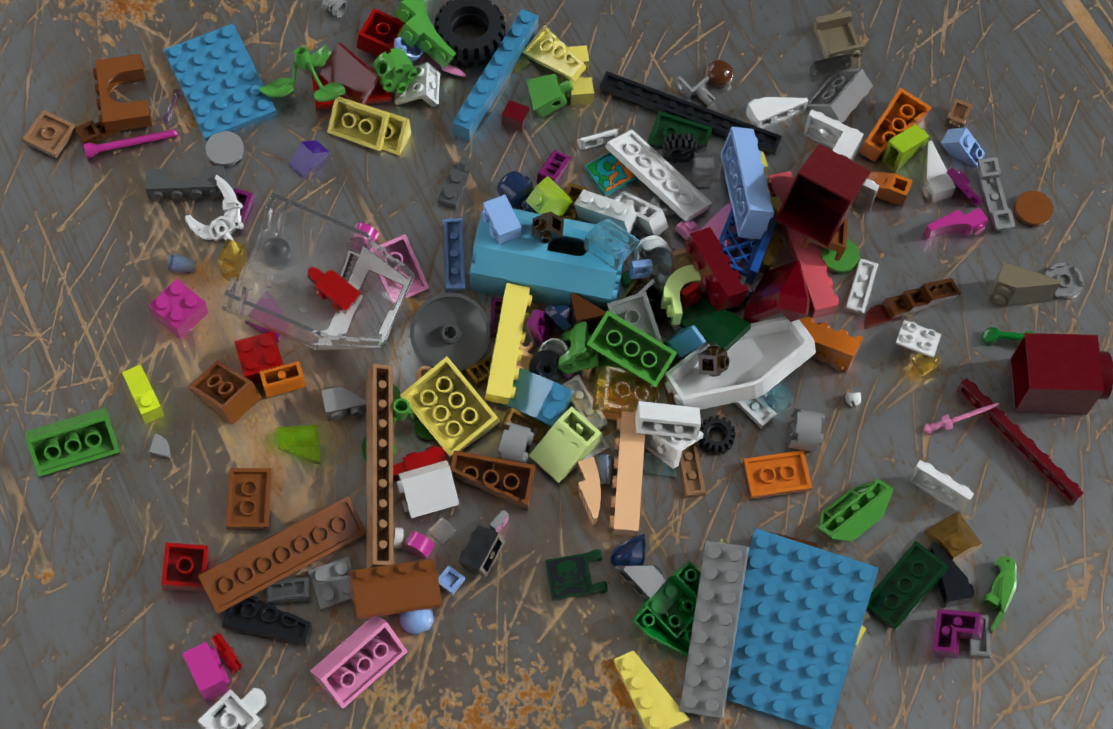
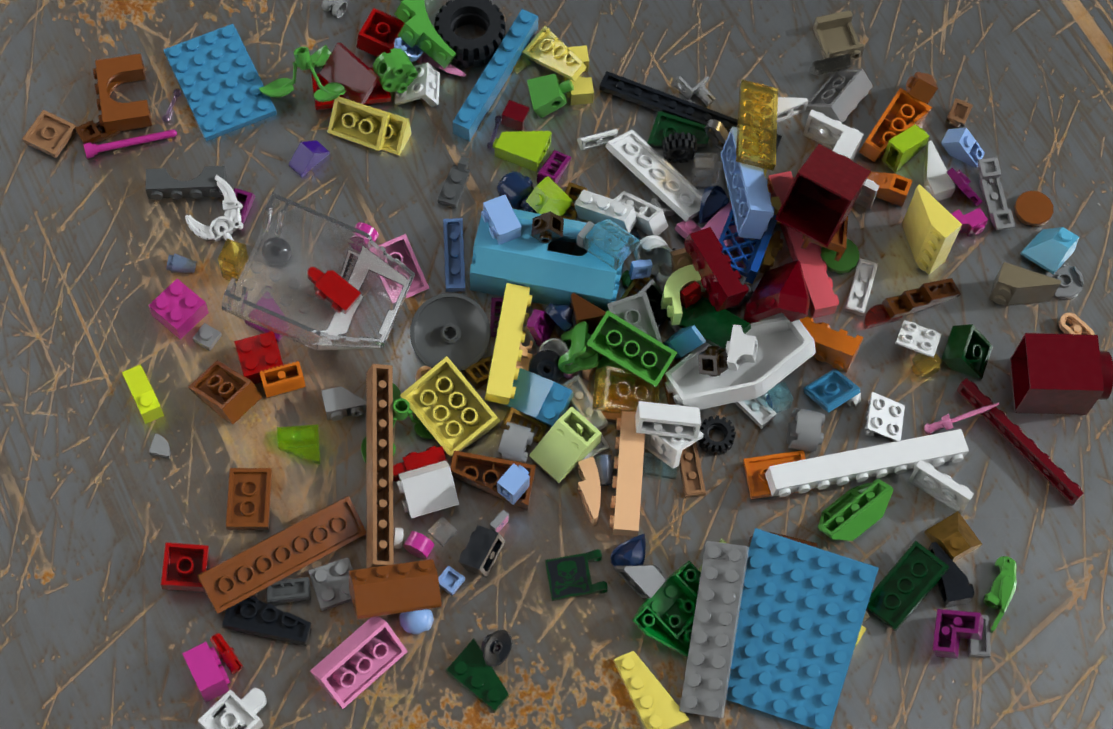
(71, 442): bright green slope -> none
(207, 336): none -> light grey plate
(224, 149): light grey tile -> none
(478, 677): none -> dark green wing
(496, 647): none -> black piece
(498, 120): none -> hinge
(513, 483): none -> light blue brick
(523, 147): none -> lime slope
(581, 236): none -> light grey tile
(609, 174): tile -> none
(712, 201): none -> dark blue piece
(716, 132): none -> flat silver beam
(719, 73): reddish brown hair -> none
(740, 348): none -> white brick
(757, 125): none -> clear yellow plate
(831, 390): none -> dark azure tile
(865, 463): none -> white brick
(884, 417): none -> white hinge
(921, 86): none -> dark orange slope
(929, 230): none -> light yellow slope
(967, 351): none -> dark green slope
(991, 335): green bar -> none
(1051, 248): none -> medium azure slope
(1077, 325): none -> light nougat plate

